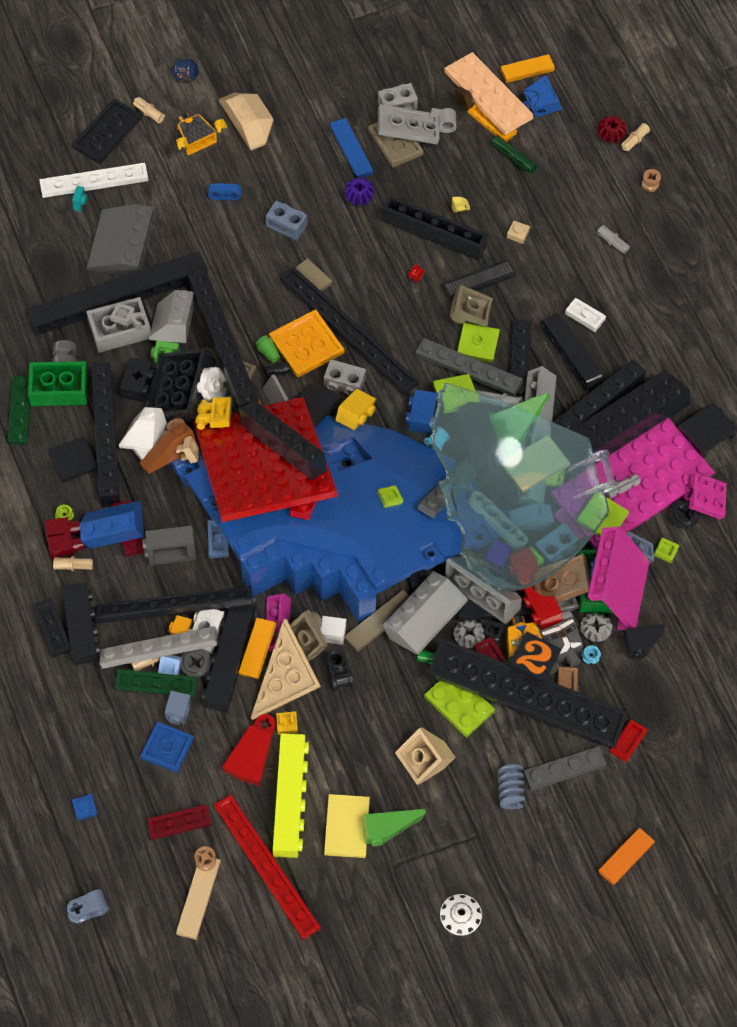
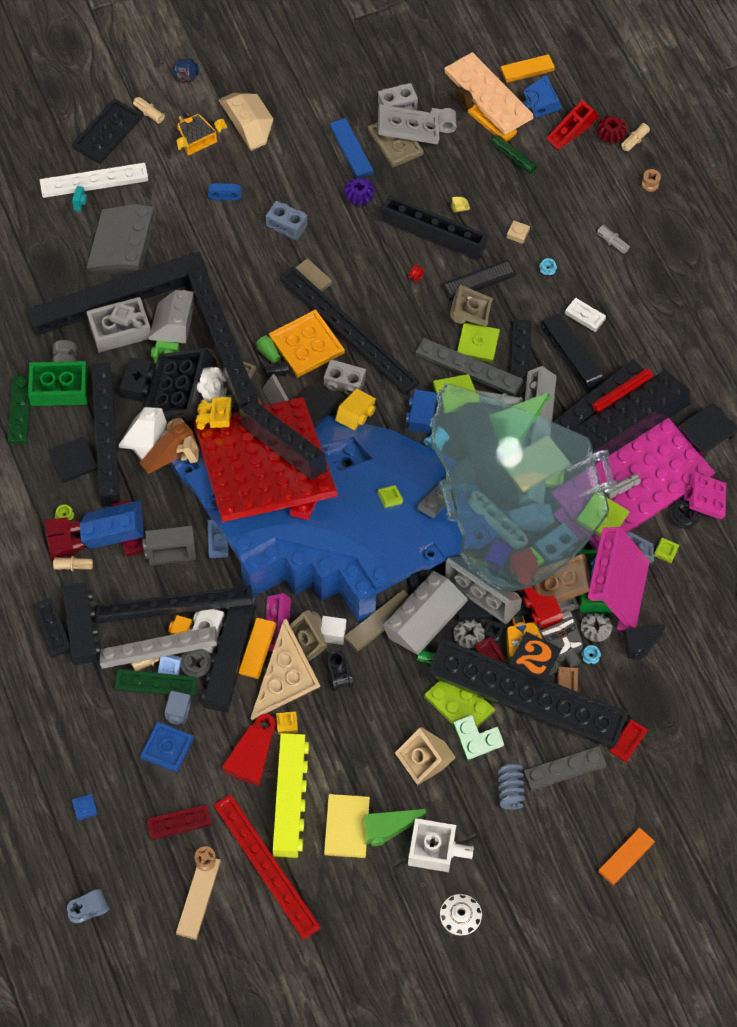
(444, 847): none -> white brick
(472, 741): none -> plate
(548, 263): none -> medium azure plate
(573, 125): none -> red slope
(622, 390): none -> red axle

